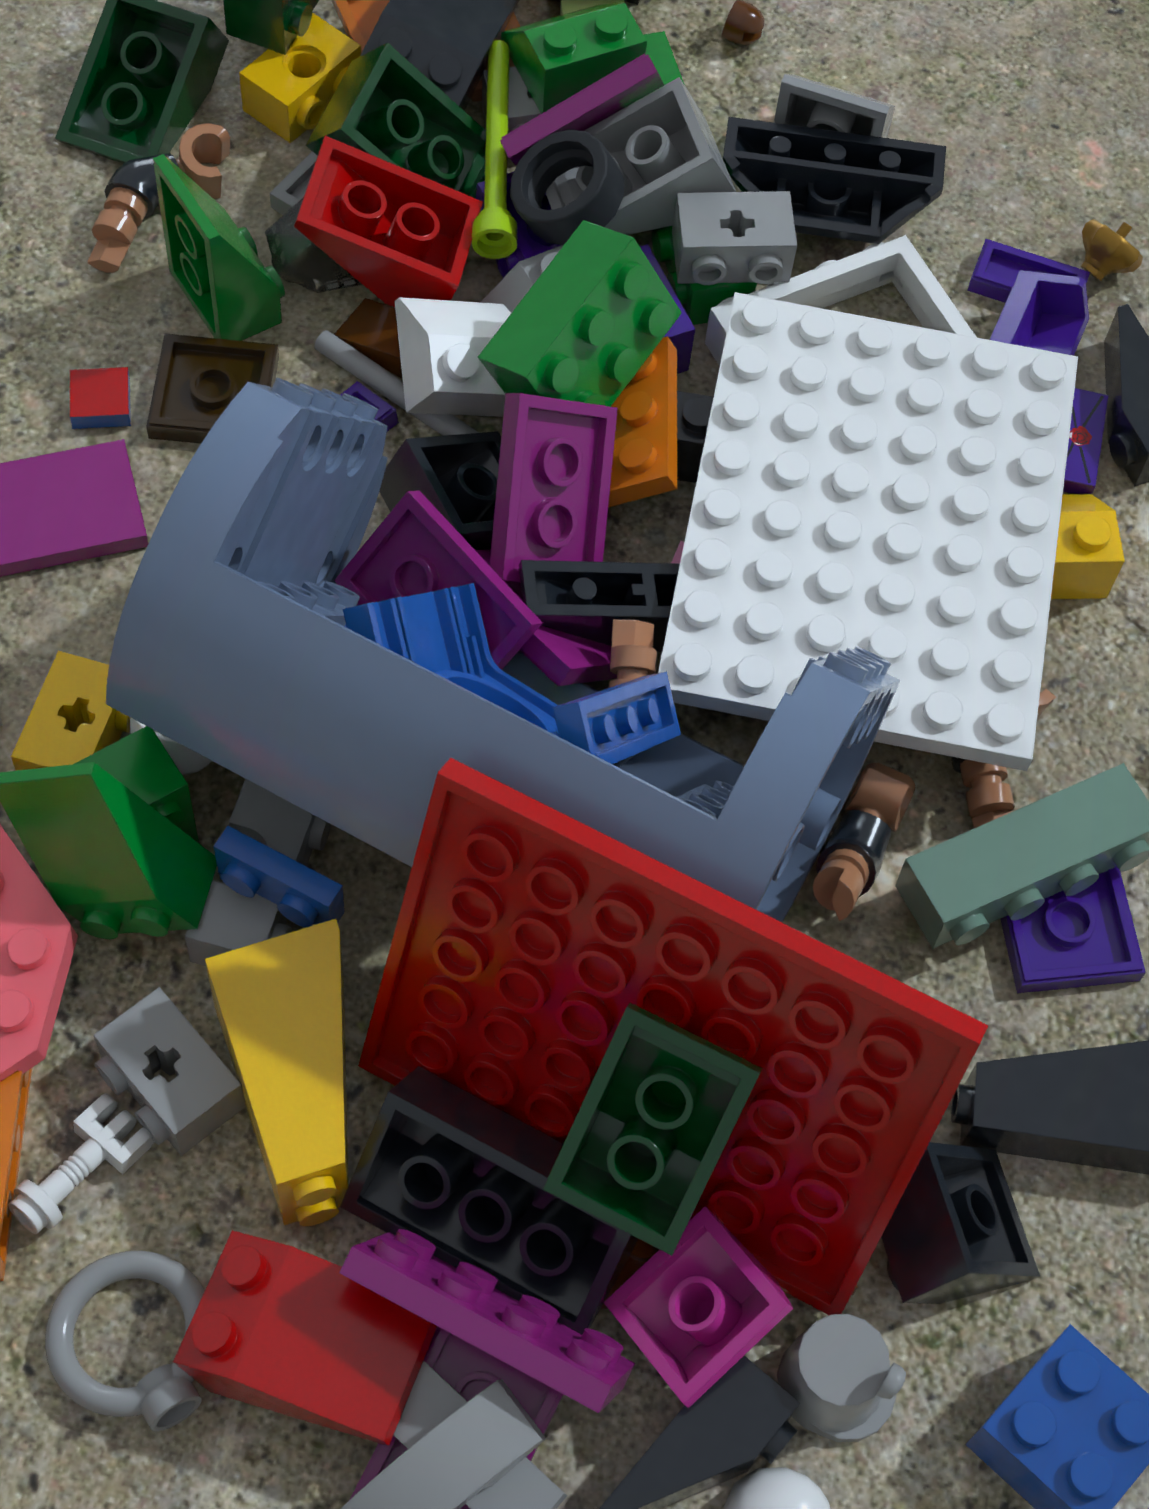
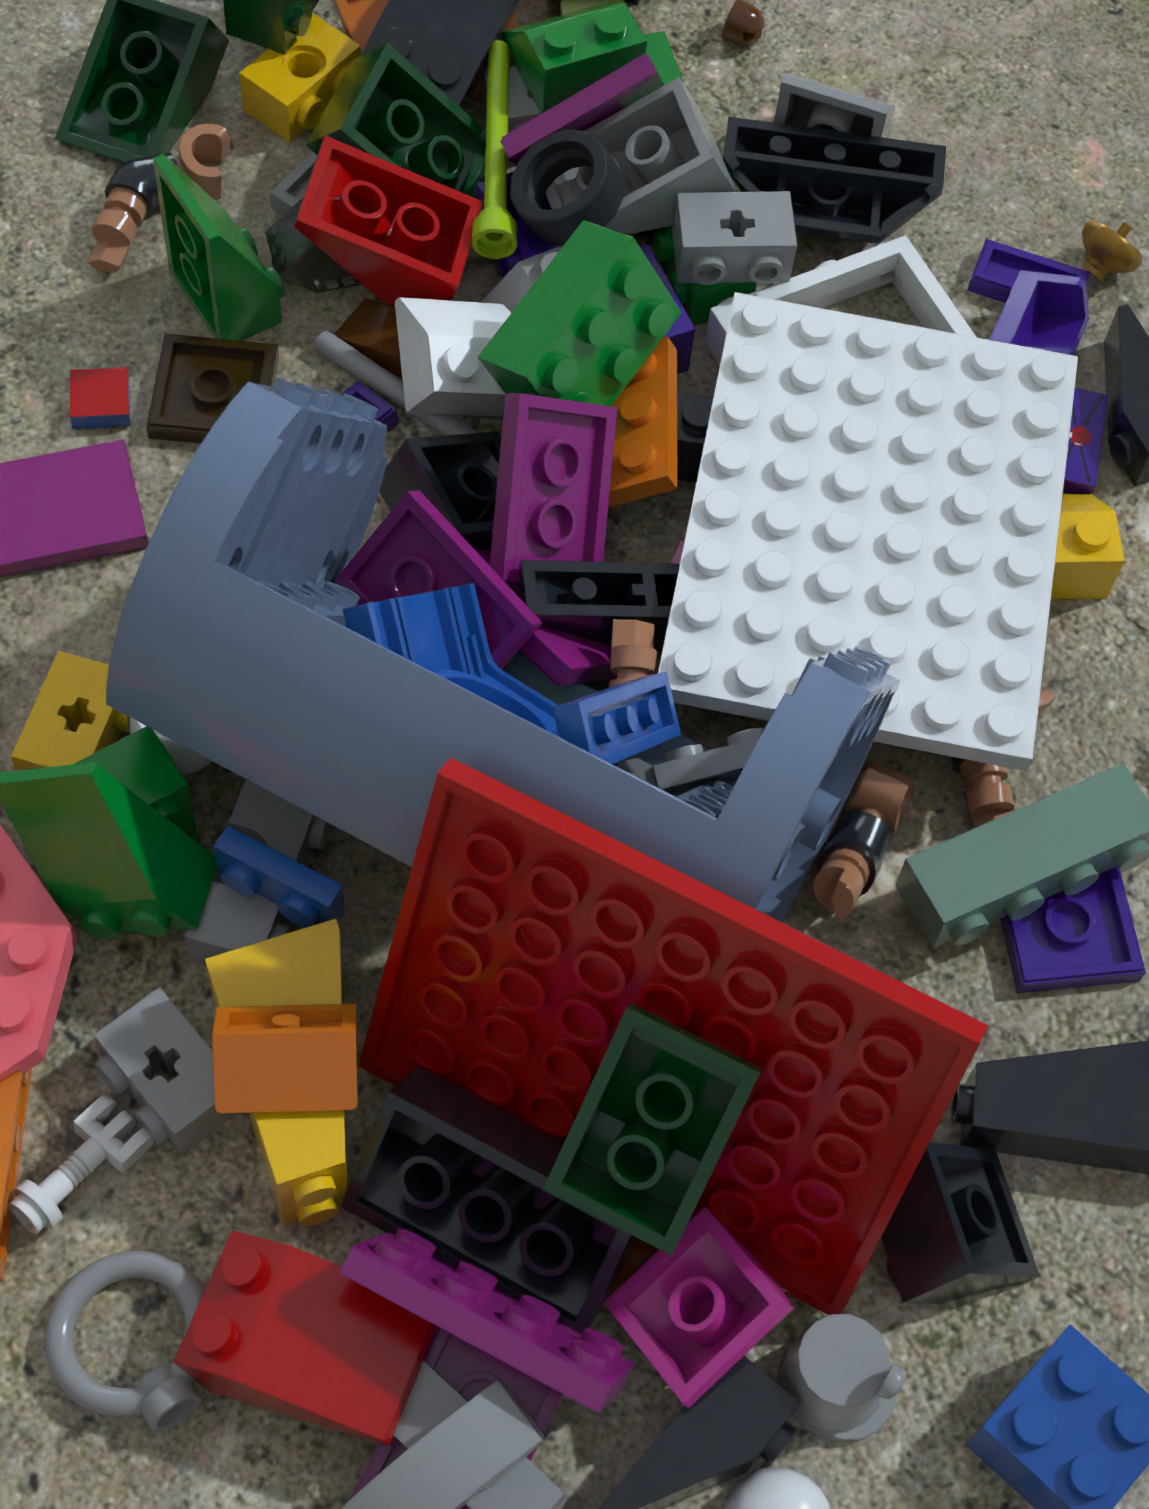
(285, 1058): none -> orange panel
(692, 767): none -> light grey hinge

